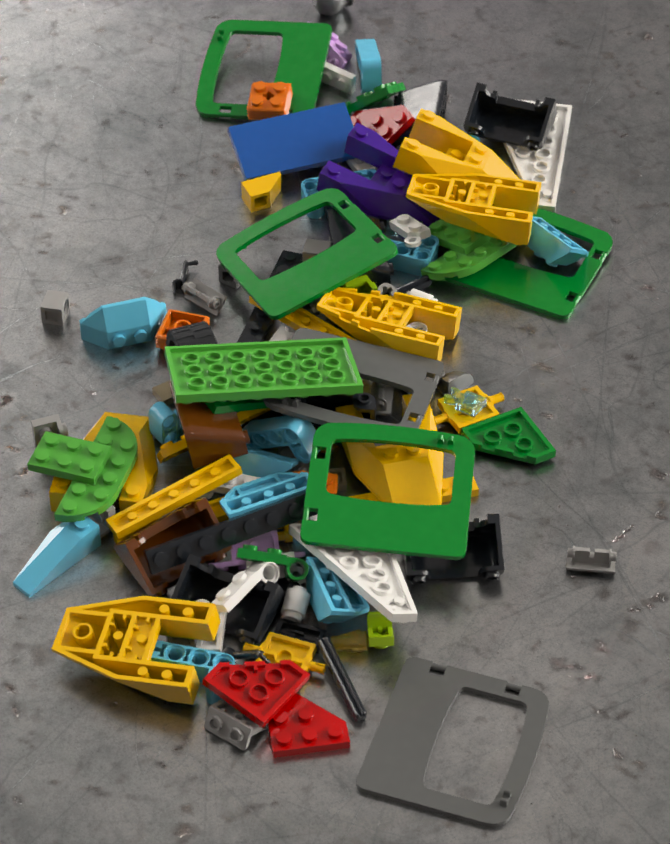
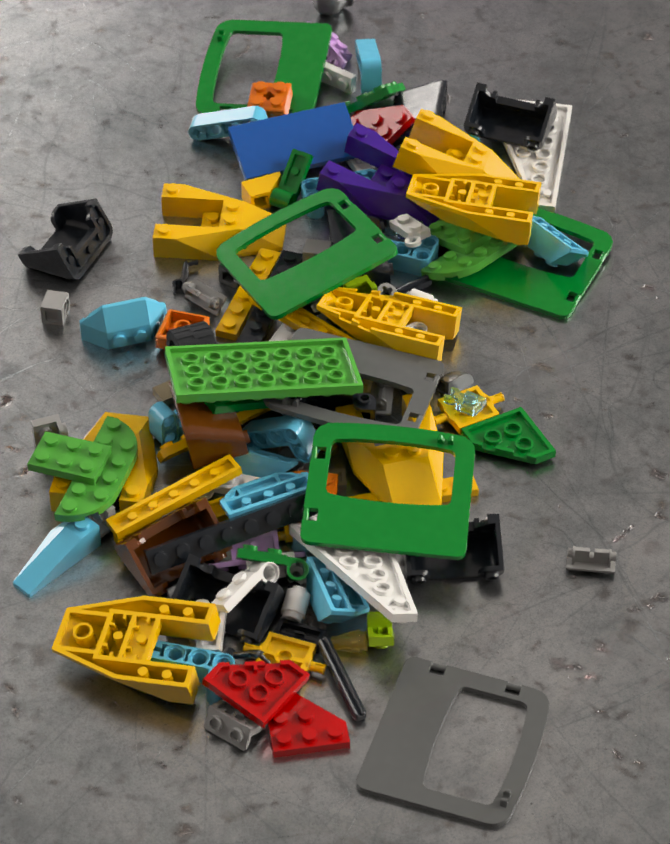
(78, 239): none -> black windscreen
(216, 123): none -> medium azure beam
(221, 220): none -> yellow wedge
(240, 308): none -> yellow plate
(290, 183): none -> green plate

